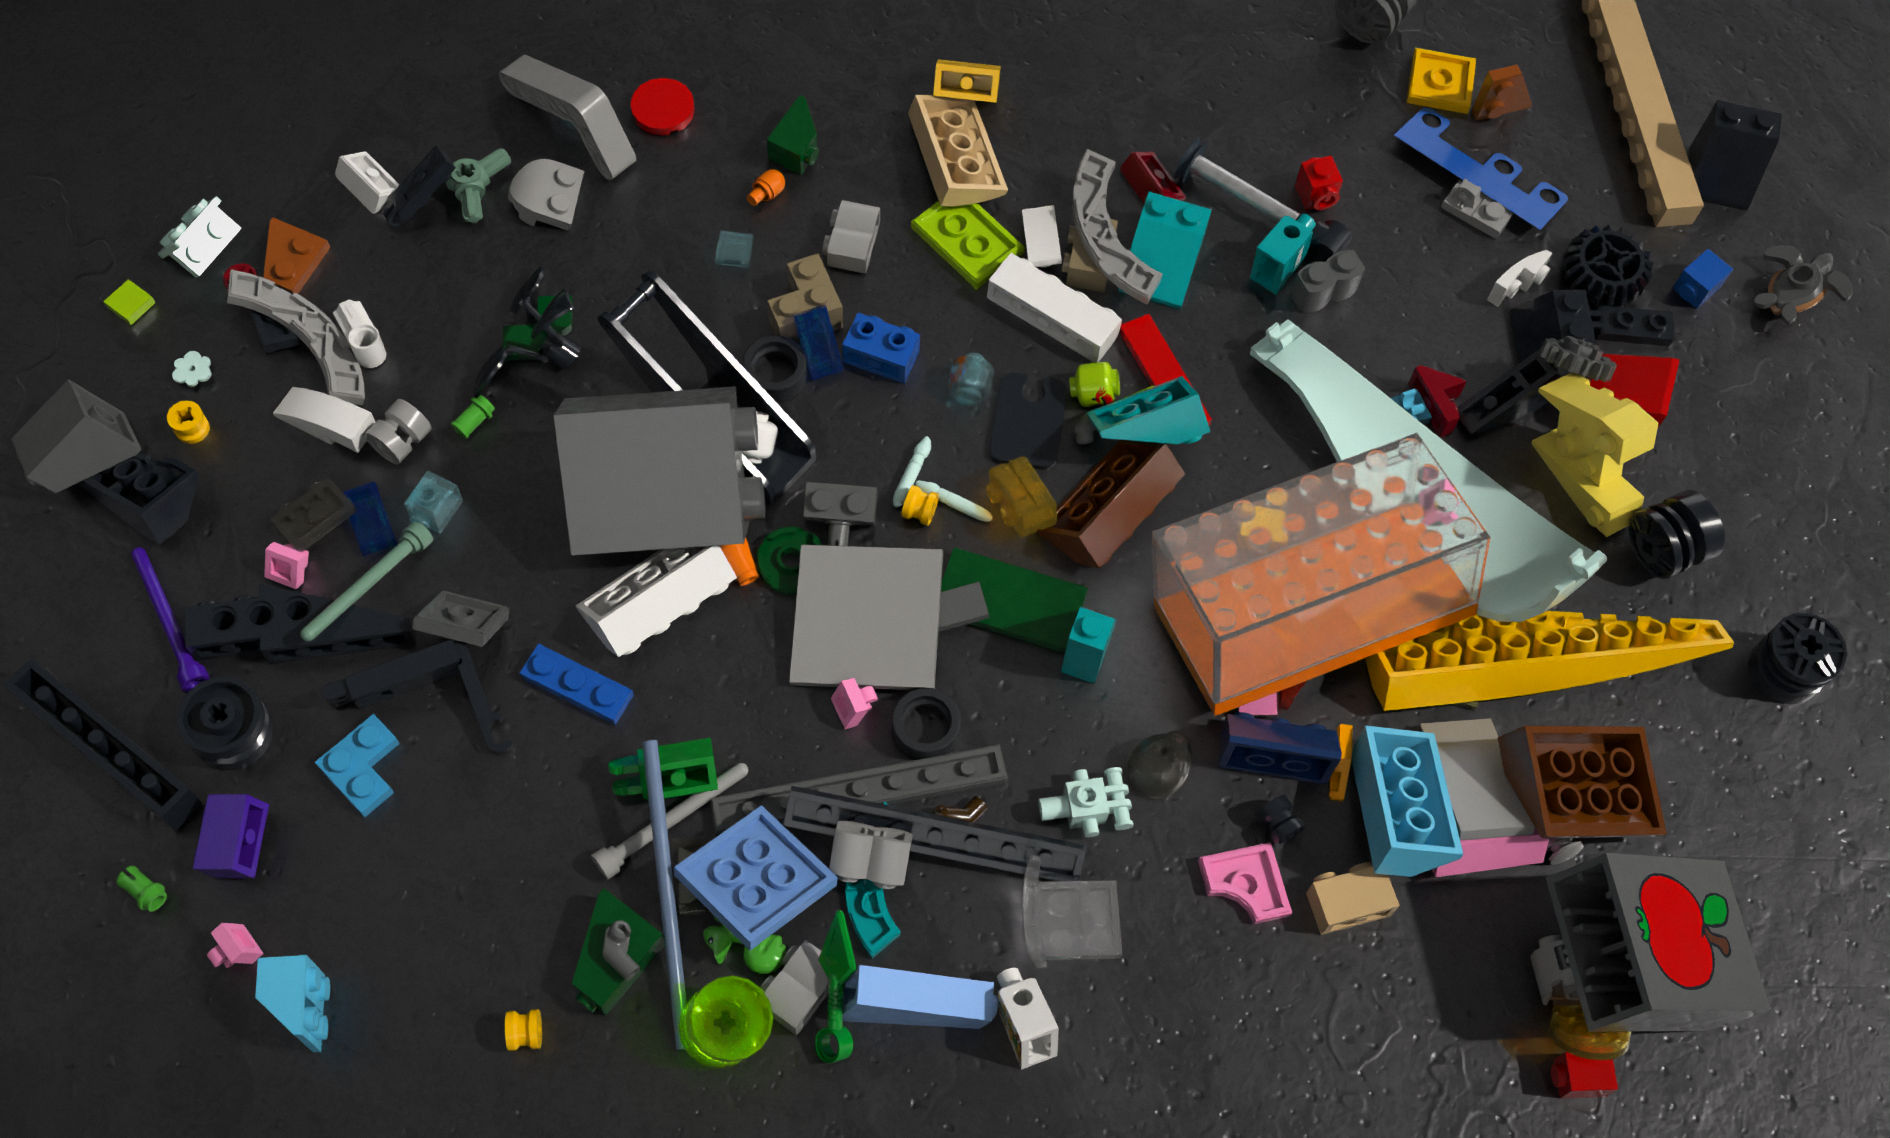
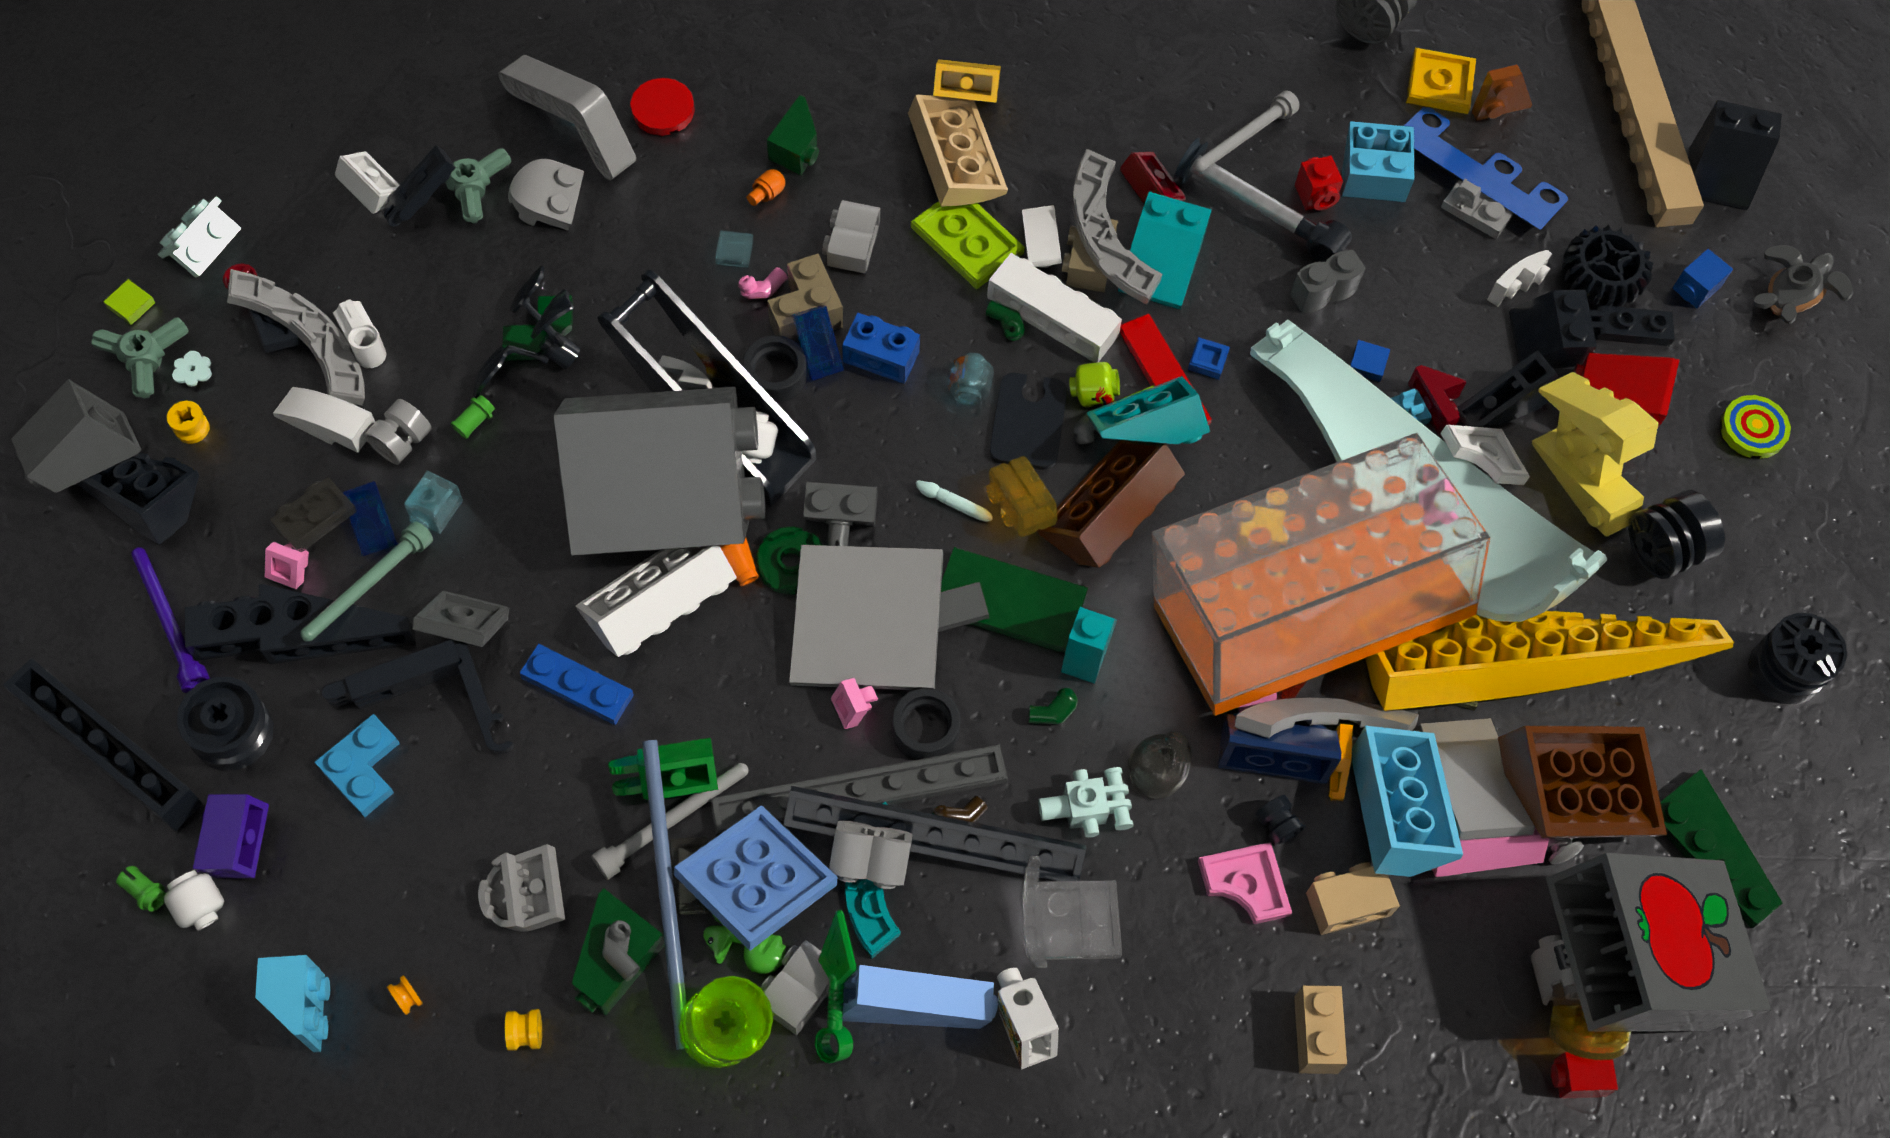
(141, 351): none -> sand green bush
(193, 900): none -> white head
(233, 946): bright pink tile -> none
(292, 255): dark orange wing -> none
(404, 995): none -> light orange bush
(523, 890): none -> light grey slope
(685, 374): none -> white slope
(762, 289): none -> bright pink arm
(912, 470): light aqua piece -> none
(920, 505): yellow wheel -> none
(1010, 319): none -> dark green arm
(1057, 711): none -> dark green arm
(1208, 358): none -> blue tile
(1281, 714): none -> light grey tile
(1282, 107): none -> light grey piece
(1282, 252): teal torso -> none
(1320, 1029): none -> tan brick
(1370, 360): none -> blue tile
(1378, 161): none -> medium azure slope
(1488, 450): none -> white tile
(1578, 357): dark grey gear -> none
(1704, 830): none -> dark green wing
(1755, 426): none -> lime tile

